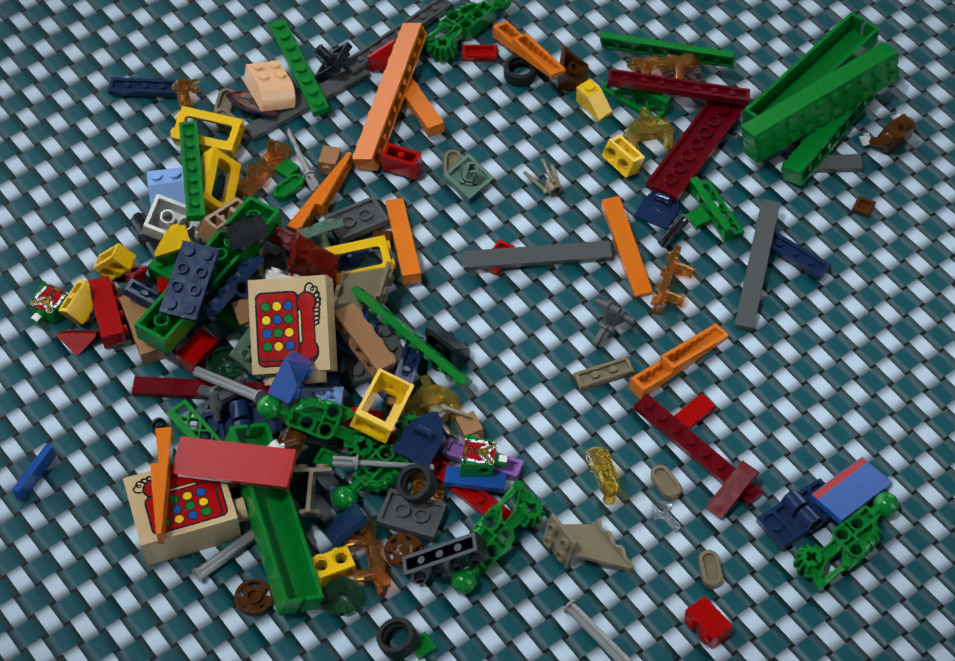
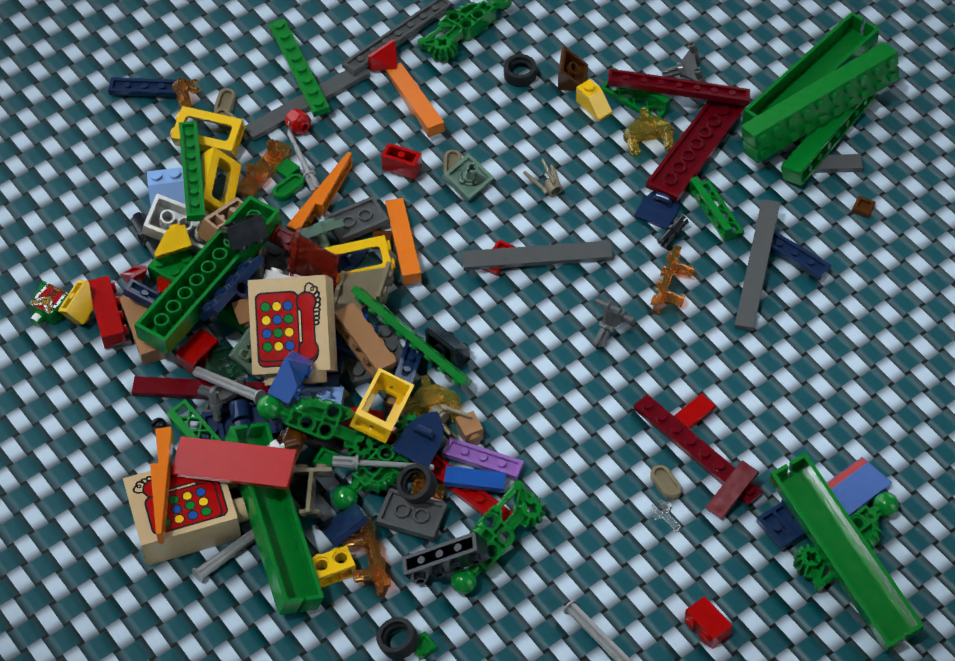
(34, 472): blue tile -> none
(77, 339): red slope -> none
(115, 262): yellow brick -> none
(190, 281): dark blue plate -> none
(245, 101): shield -> none
(253, 597): reddish brown wheel -> none
(270, 85): light nougat brick -> none
(297, 121): none -> red head
(328, 159): medium nougat brick -> none
(332, 60): black plate -> none
(340, 586): clear green plate -> none
(389, 97): orange brick -> none
(401, 548): reddish brown wheel -> none
(479, 53): red tile -> none
(480, 457): torso -> none
(527, 49): orange slope -> none
(584, 542): dark tan piece -> none
(603, 373): dark tan tile -> none
(603, 468): clear yellow connector -> none
(623, 156): yellow brick -> none
(626, 247): orange slope -> none
(661, 48): green plate -> none
(676, 360): orange slope -> none
(679, 63): clear orange plate -> none
(698, 218): green tile -> none
(710, 569): dark tan tile -> none
(846, 552): none -> green piece
(893, 133): reddish brown torso -> none

